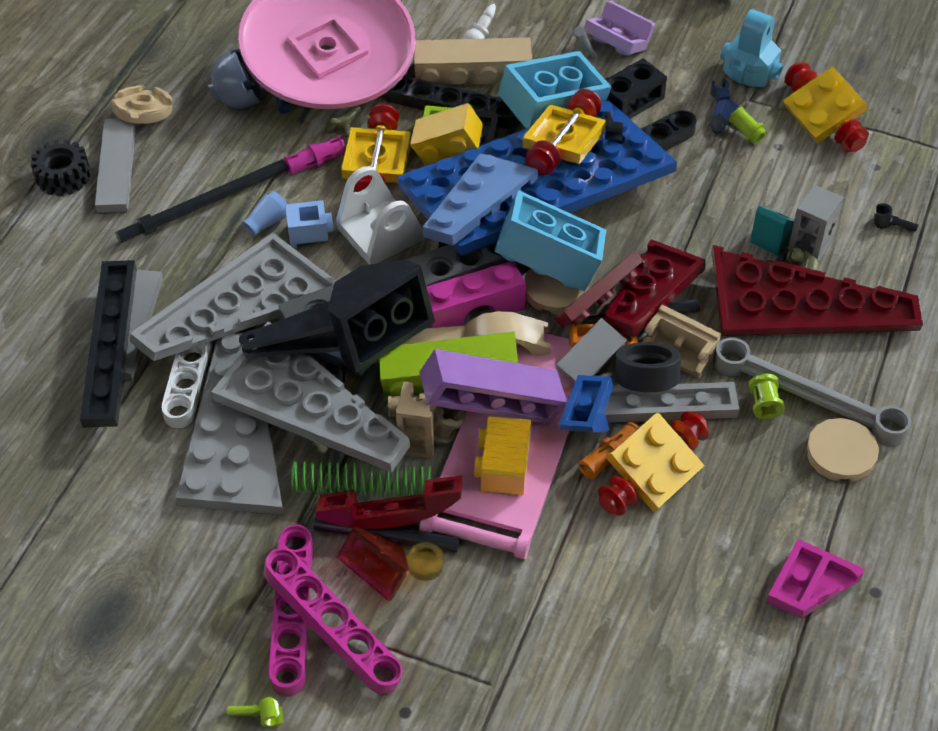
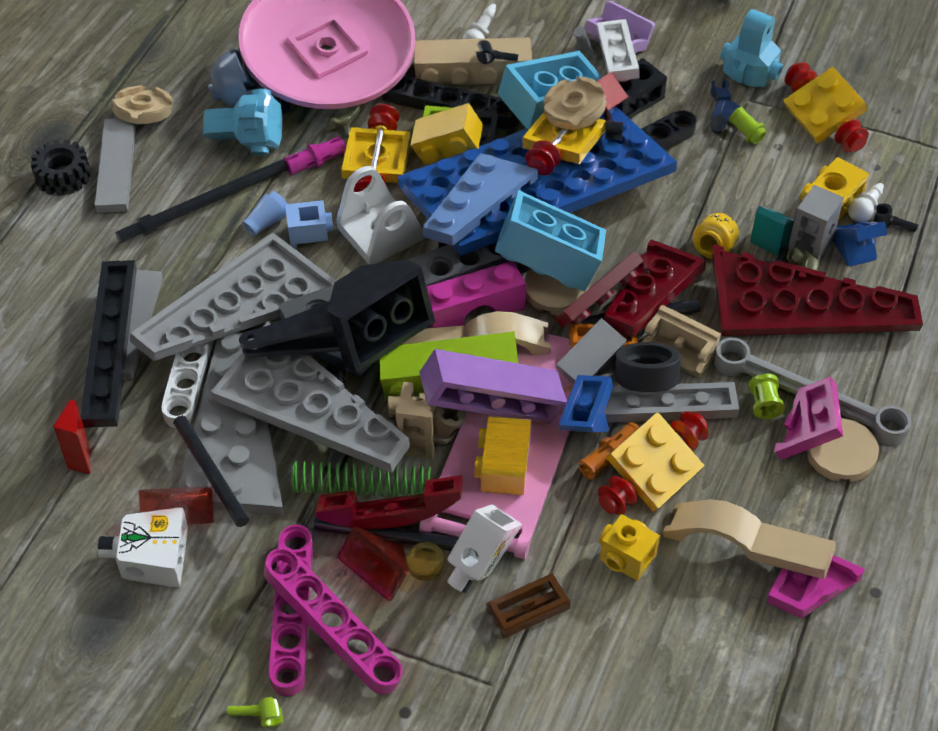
(73, 439): none -> red slope
(149, 547): none -> white torso
(195, 501): none -> clear red slope
(211, 471): none -> black bar
(253, 121): none -> medium azure piece
(487, 54): none -> black hand
(489, 535): none -> white torso
(531, 617): none -> reddish brown tile
(575, 103): none -> tan tile
(613, 91): none -> tile
(618, 50): none -> white plate
(628, 546): none -> yellow brick
(715, 230): none -> yellow head
(759, 540): none -> tan piece
(813, 419): none -> dark pink wing
(842, 180): none -> yellow brick
(858, 241): none -> blue slope
(865, 204): none -> white bar

